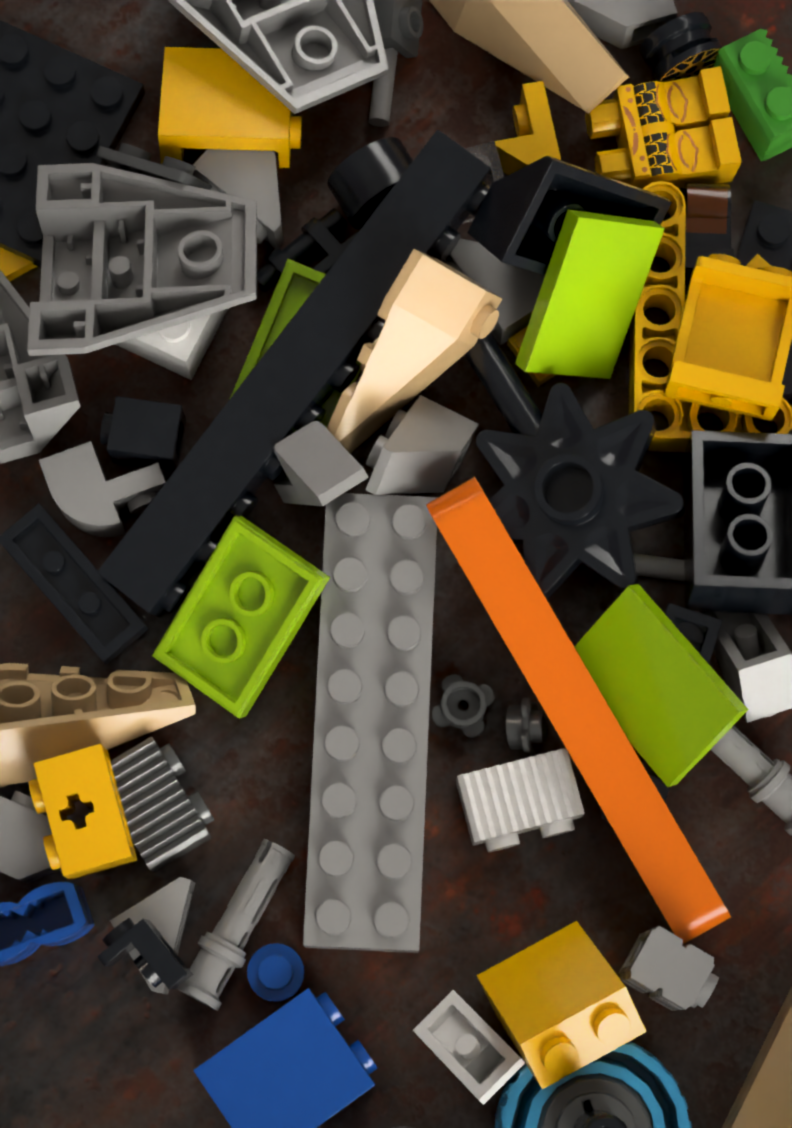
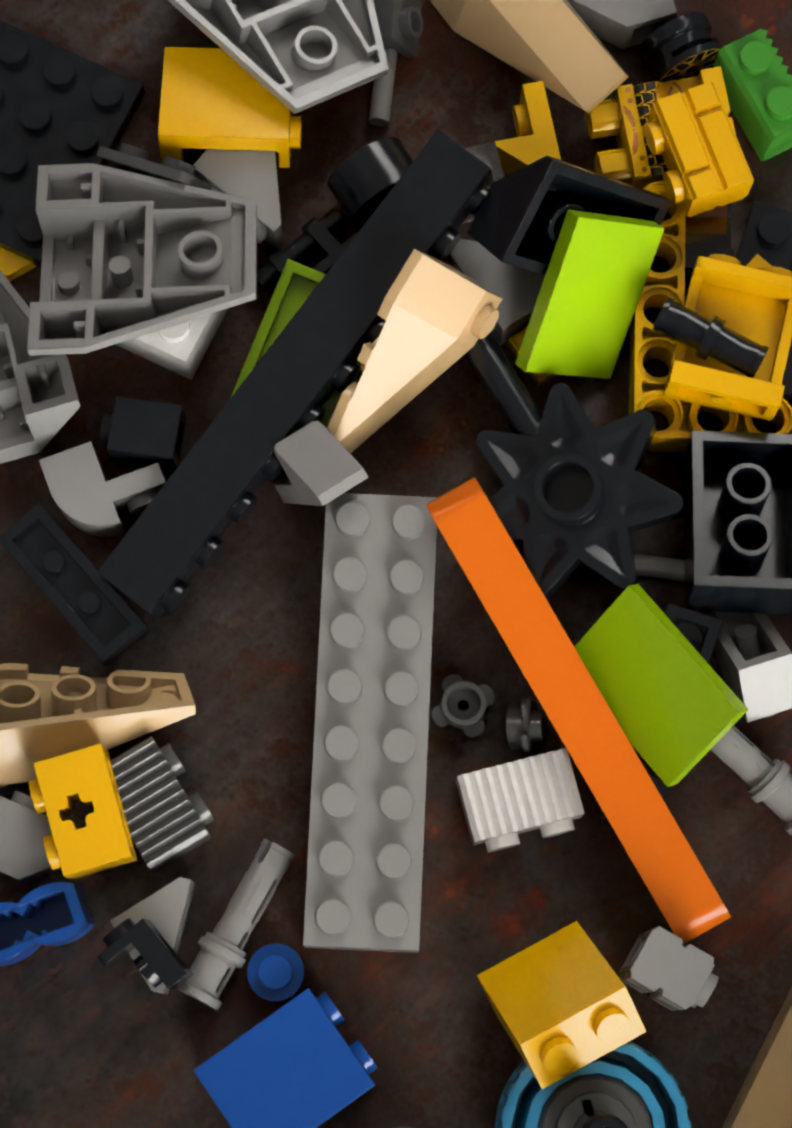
(240, 616): lime tile -> none
(420, 450): light grey slope -> none
(468, 1047): white slope -> none
(698, 150): none -> yellow brick
(710, 338): none -> black pin

